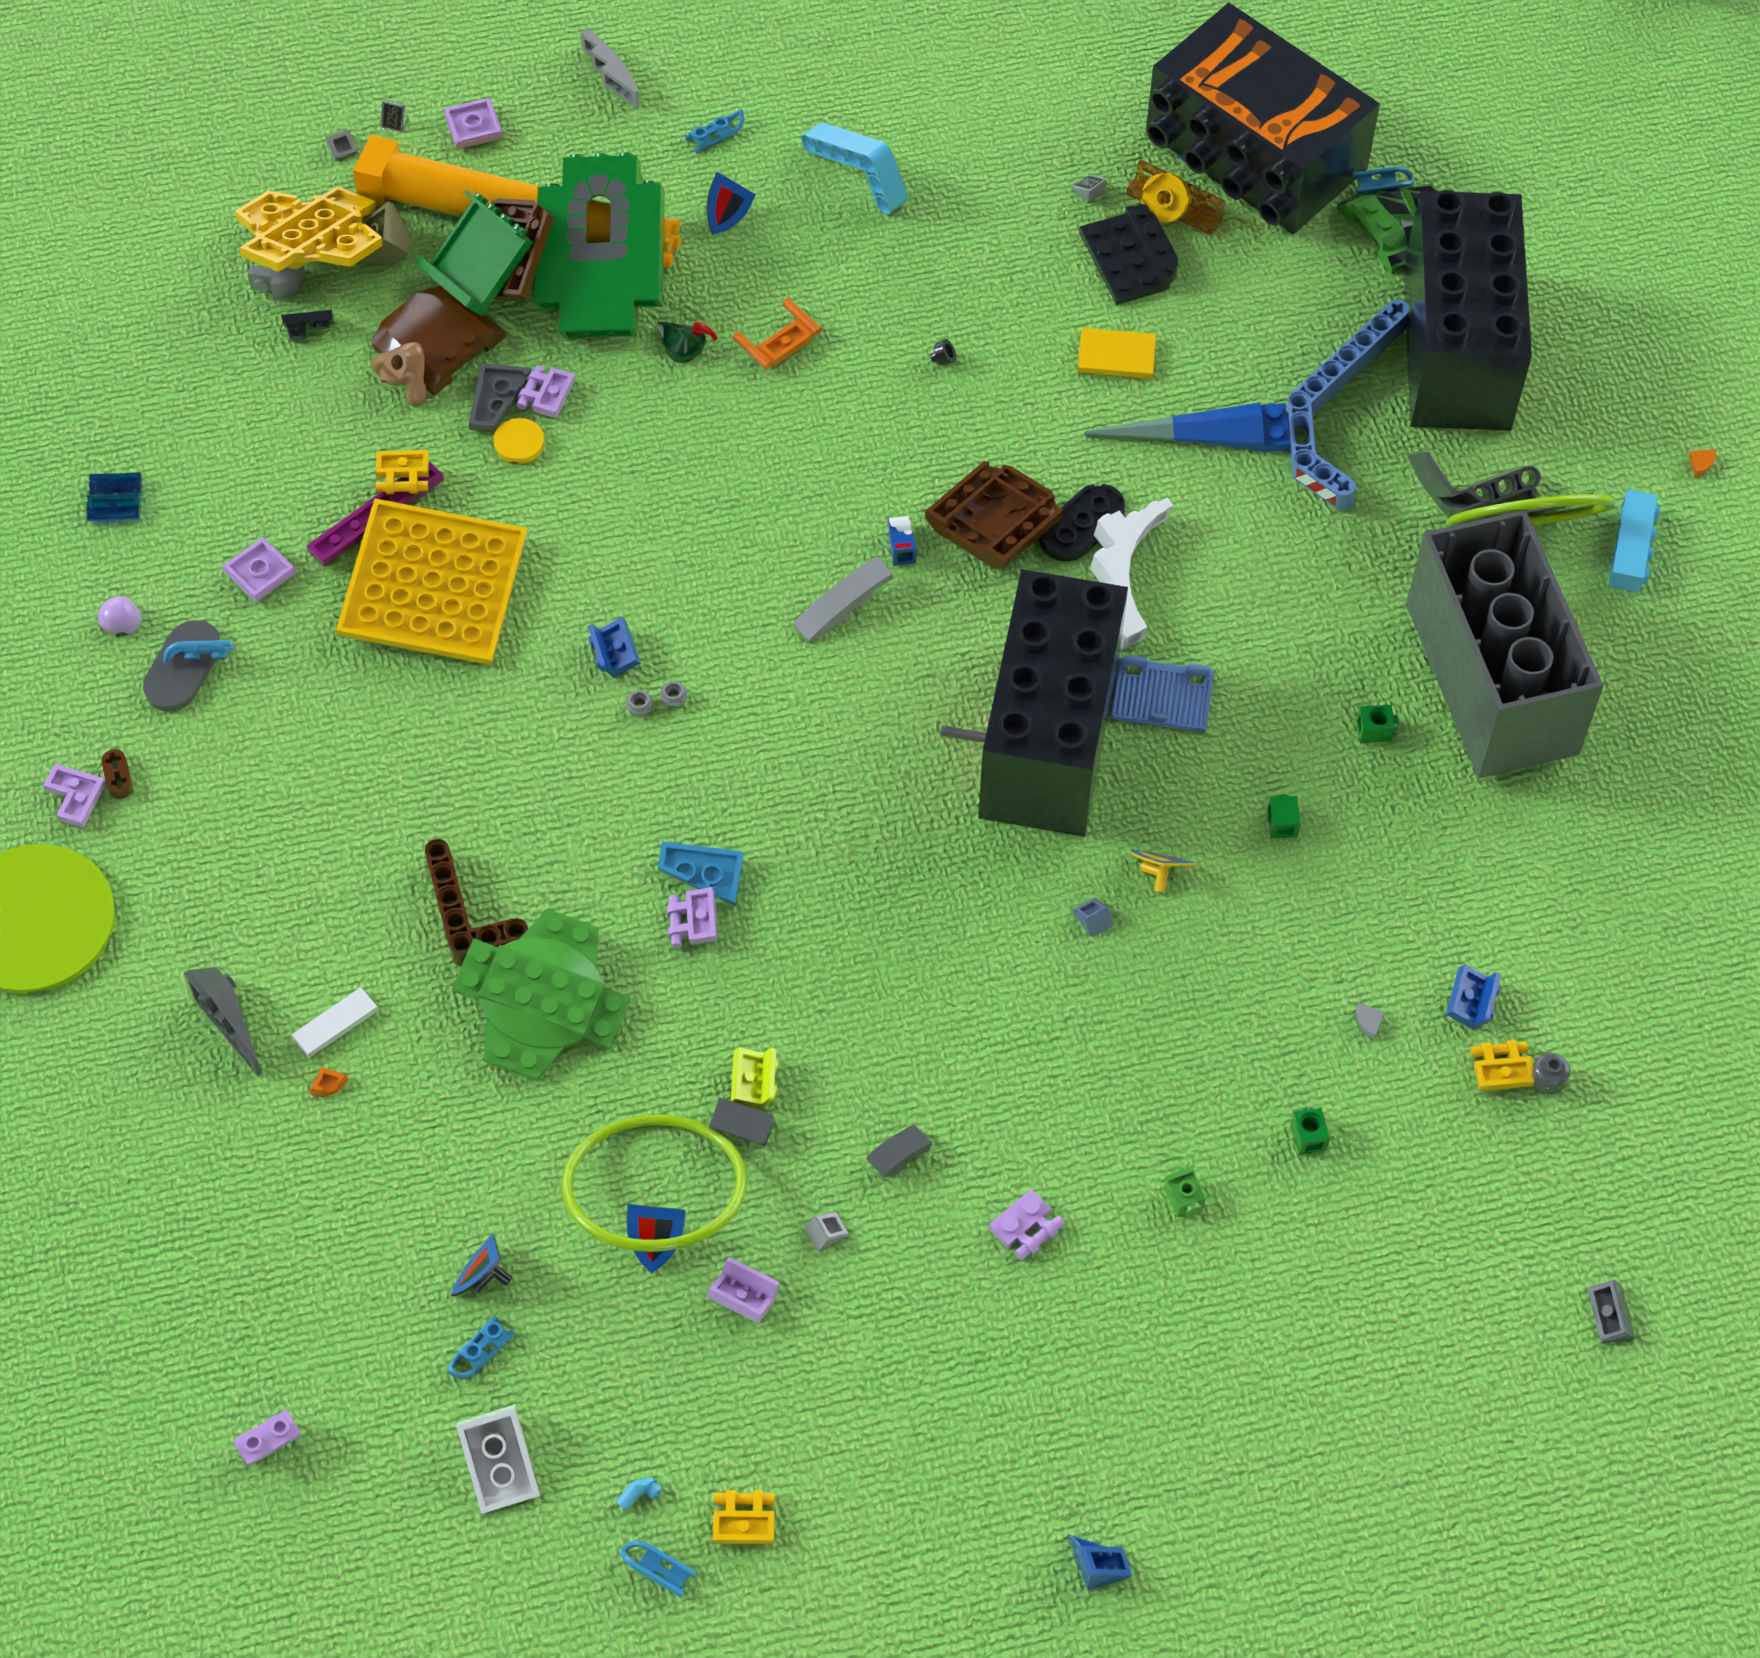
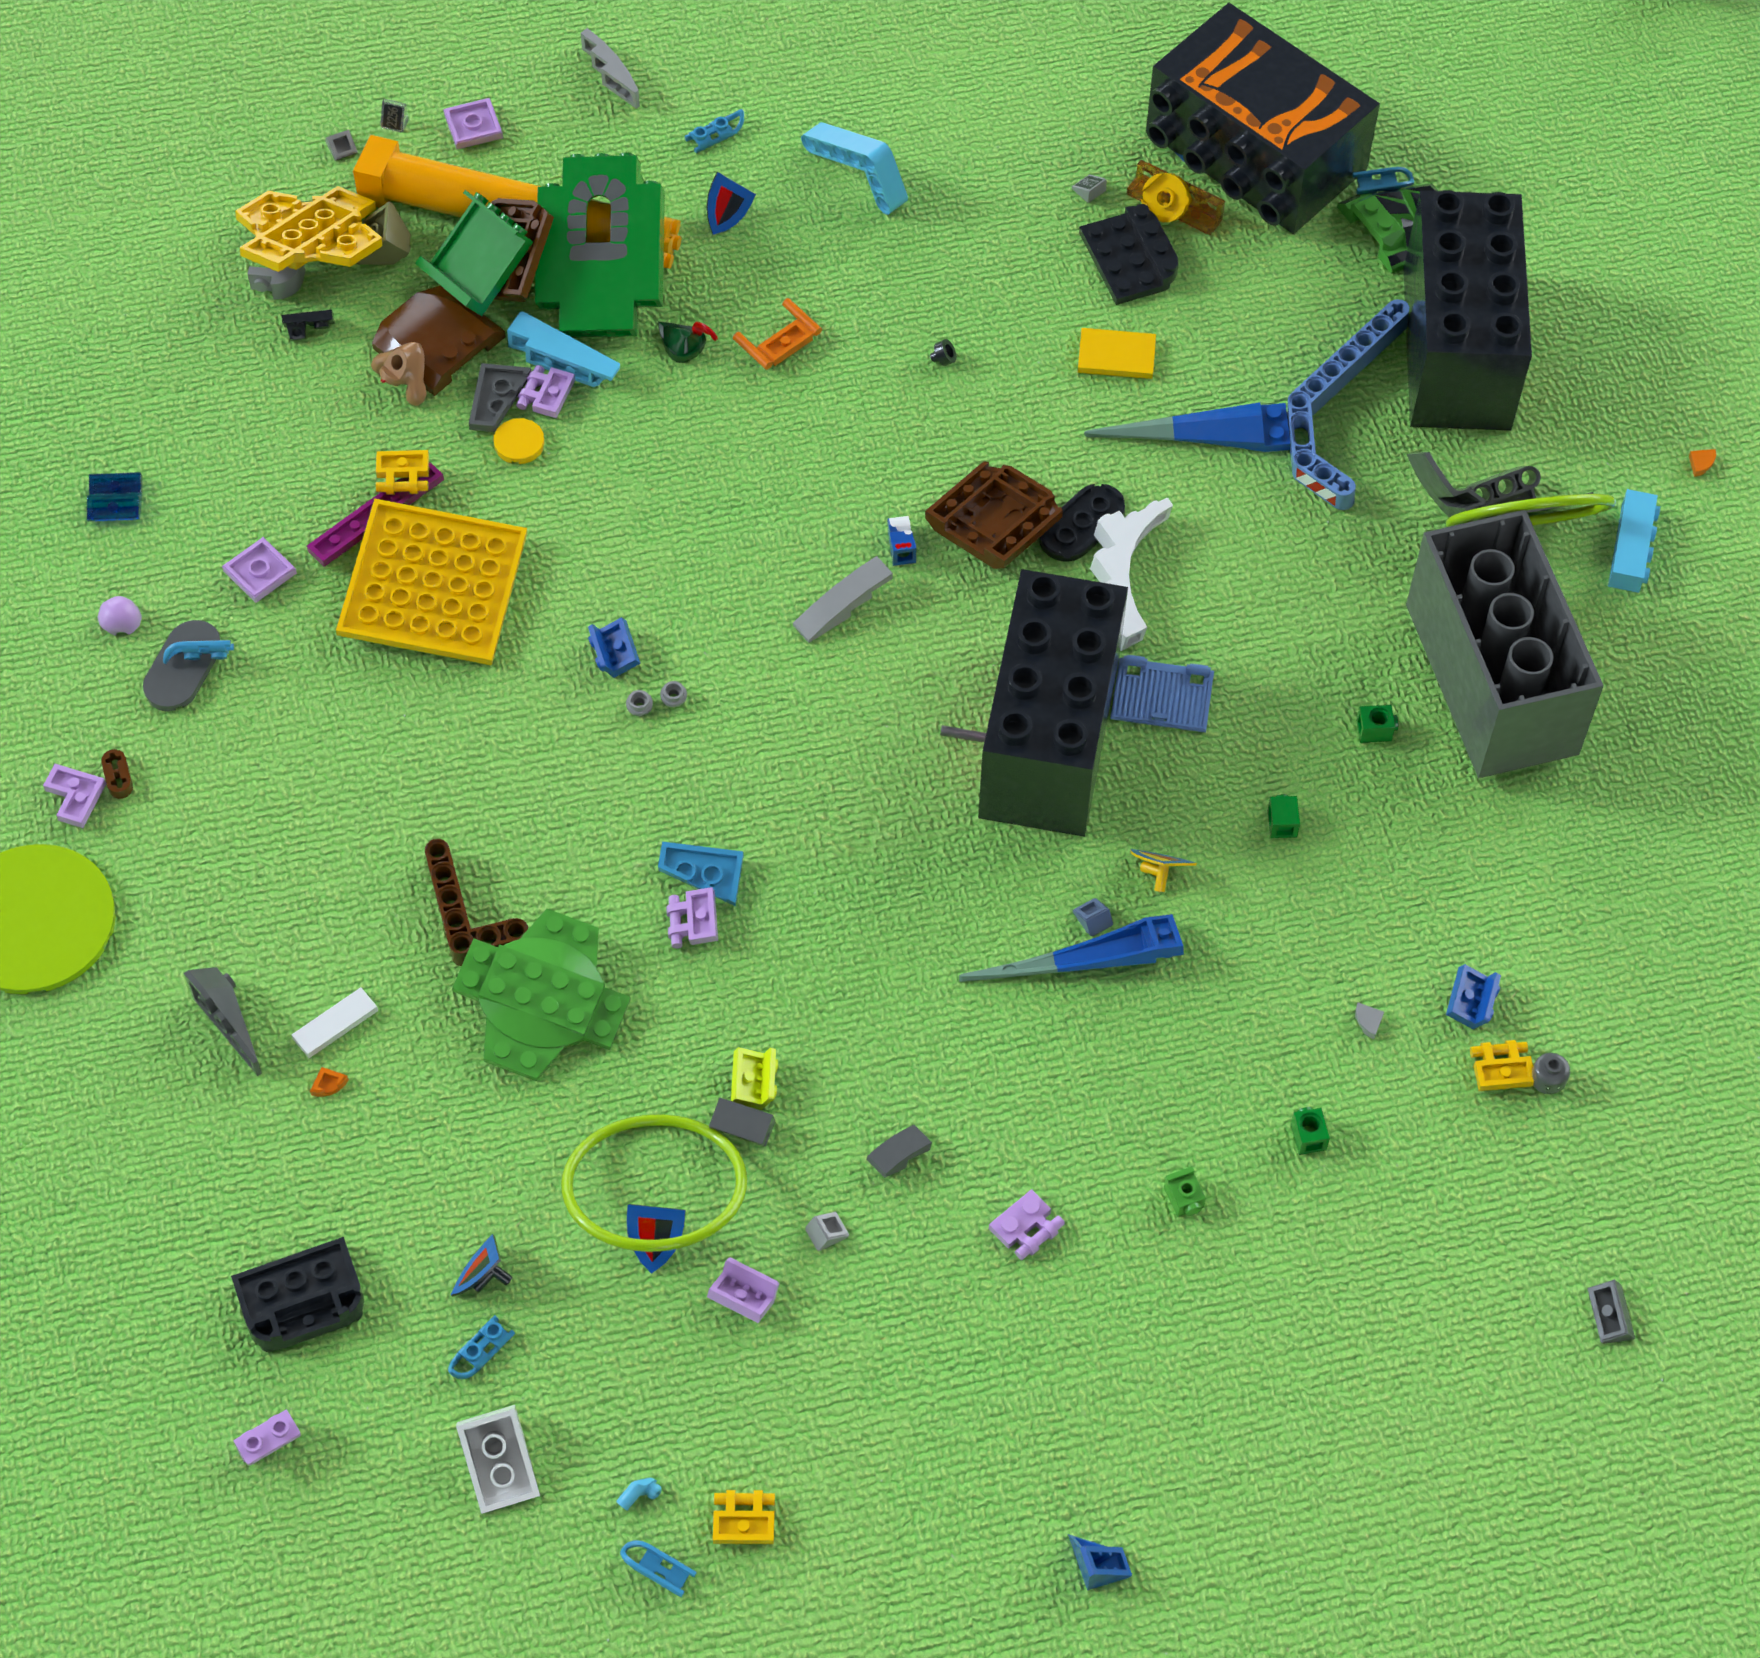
(300, 1296): none -> black plate
(557, 350): none -> medium azure wedge
(1126, 946): none -> blue plate

